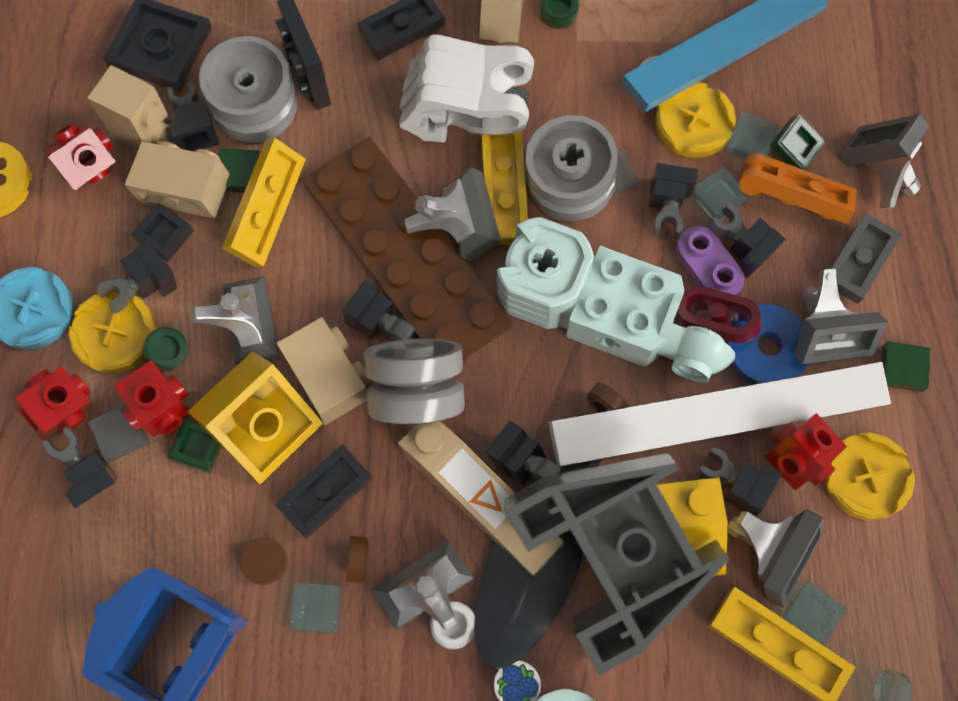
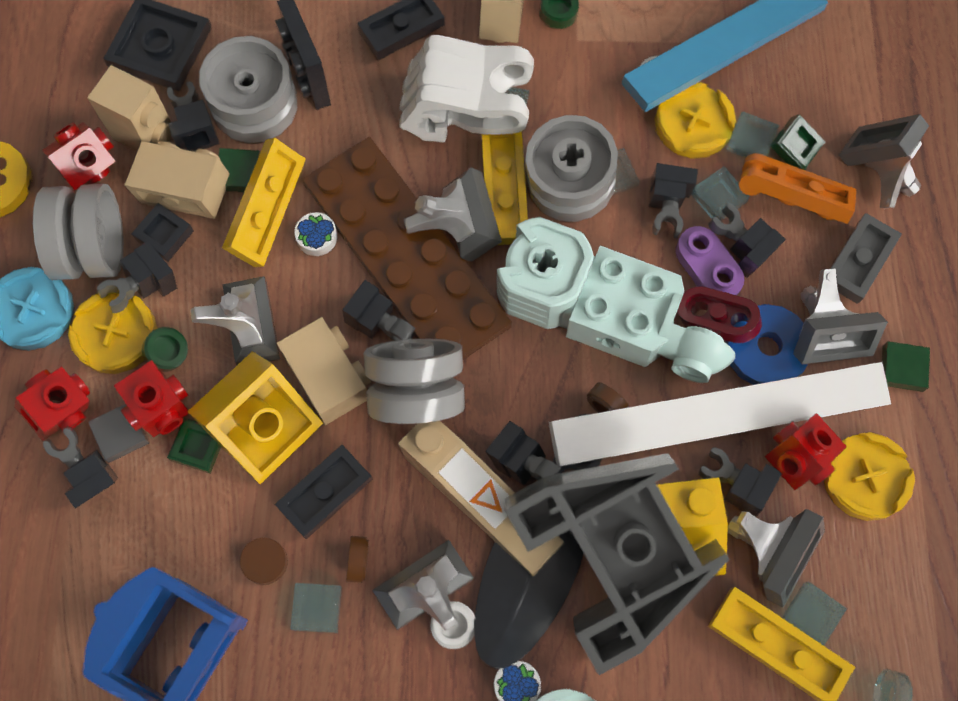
(78, 231): none -> light grey wheel
(316, 234): none -> tile

